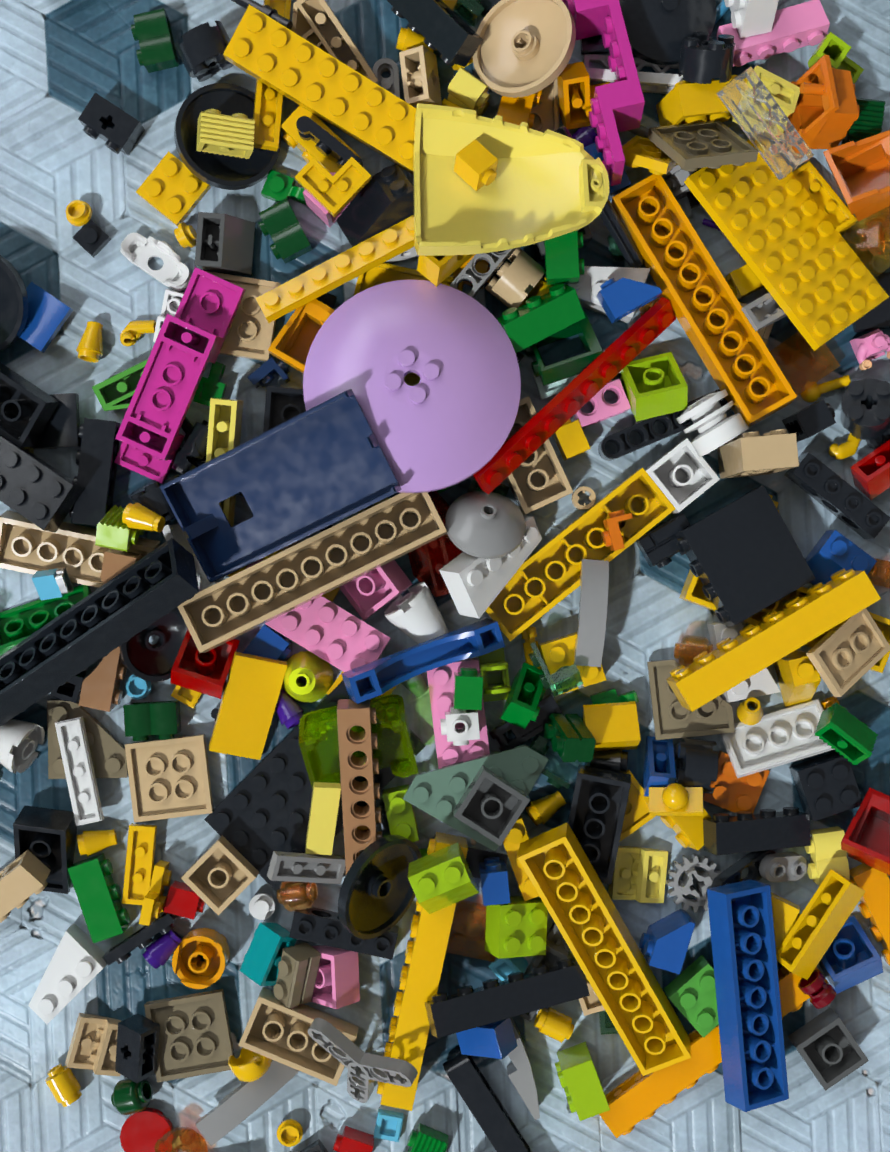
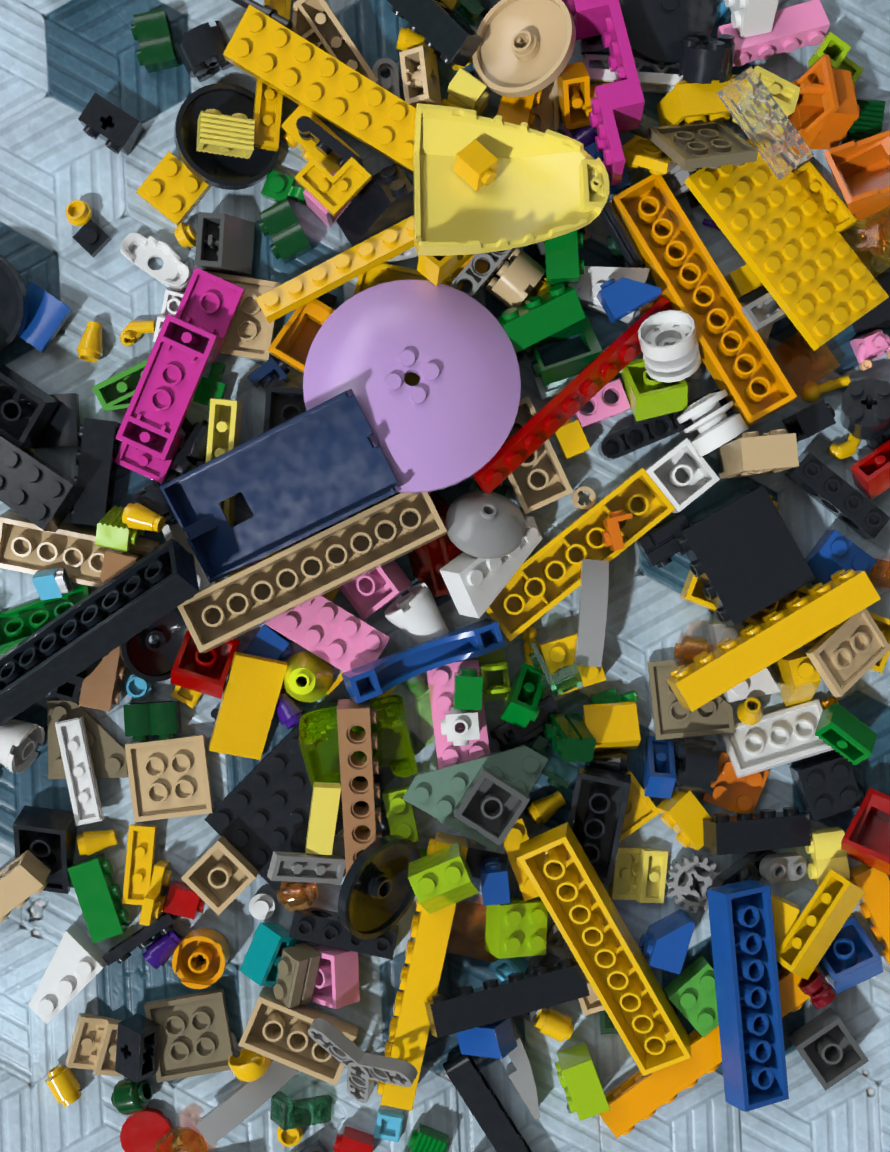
(301, 1112): none -> clear green bracket
(669, 346): none -> white wheel
(676, 801): yellow tile -> none

